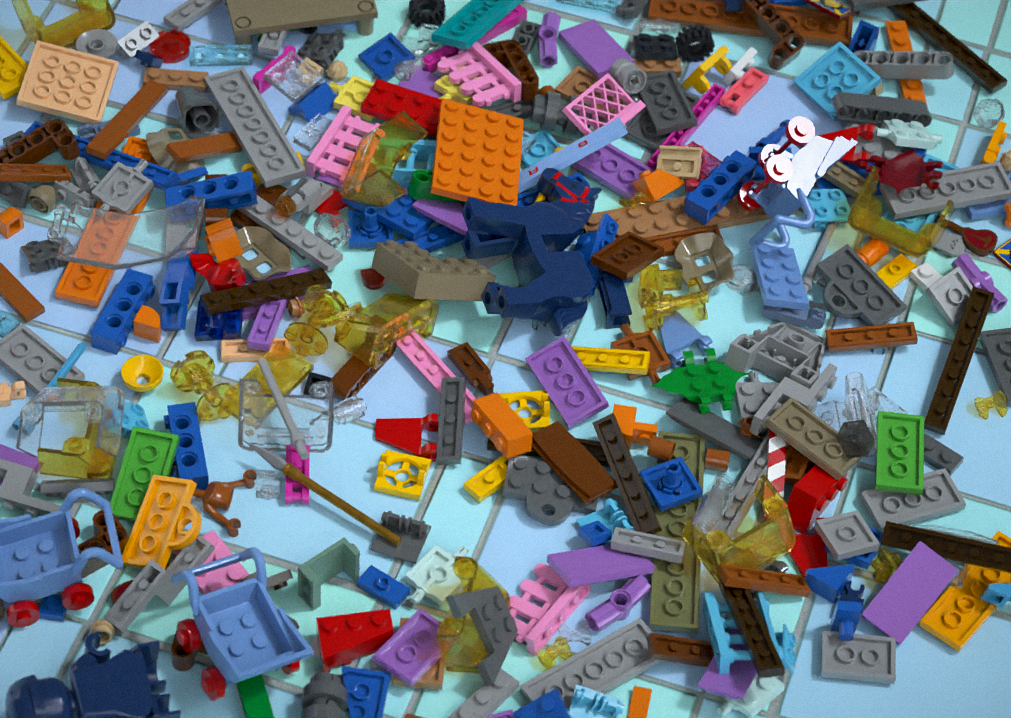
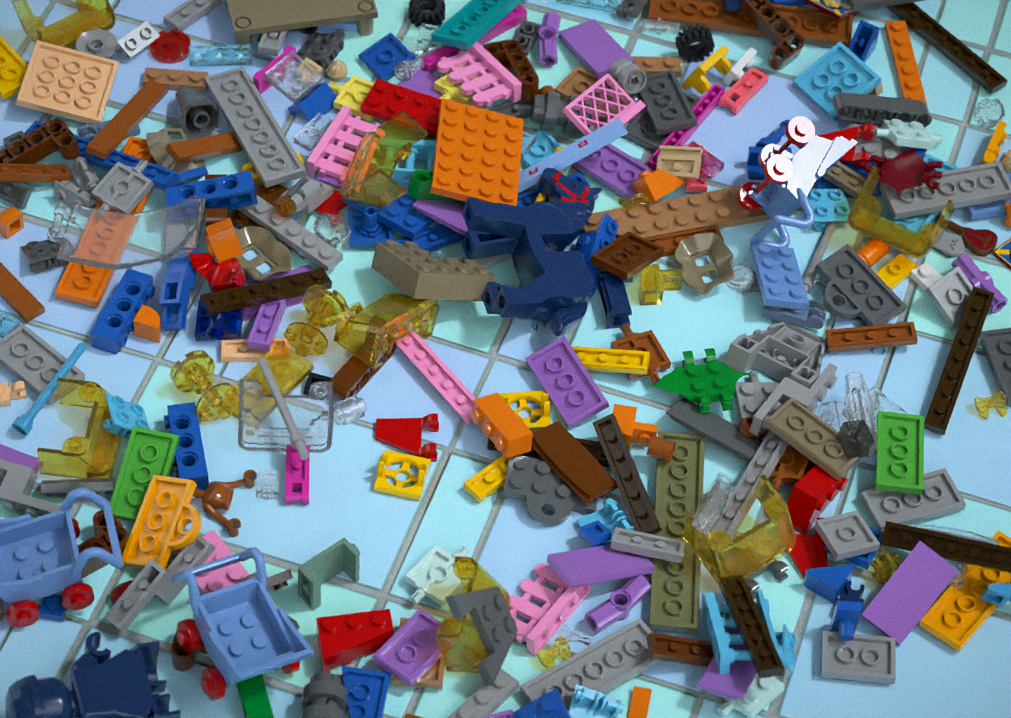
(43, 198): dark tan cone -> none
(99, 405): clear windscreen -> none
(105, 628): tan plate -> none
(139, 367): yellow piece -> none
(148, 59): dark blue plate -> none
(295, 308): medium nougat plate -> none
(296, 475): pearl gold piece -> none
(372, 279): clear red tile -> none
(383, 587): blue plate -> none
(412, 533): dark grey hinge -> none
(451, 421): dark grey plate -> none
(472, 367): reddish brown hinge -> none
(654, 47): black plate -> none
(666, 305): clear yellow piece -> none
(672, 478): blue plate -> none
(677, 335): medium blue flag -> none
(717, 459): dark orange beam -> none
(719, 187): blue brick -> none
(763, 580): dark orange tile -> none
(776, 462): sticker -> none
(909, 64): light grey beam -> none
(940, 455): dark grey plate -> none

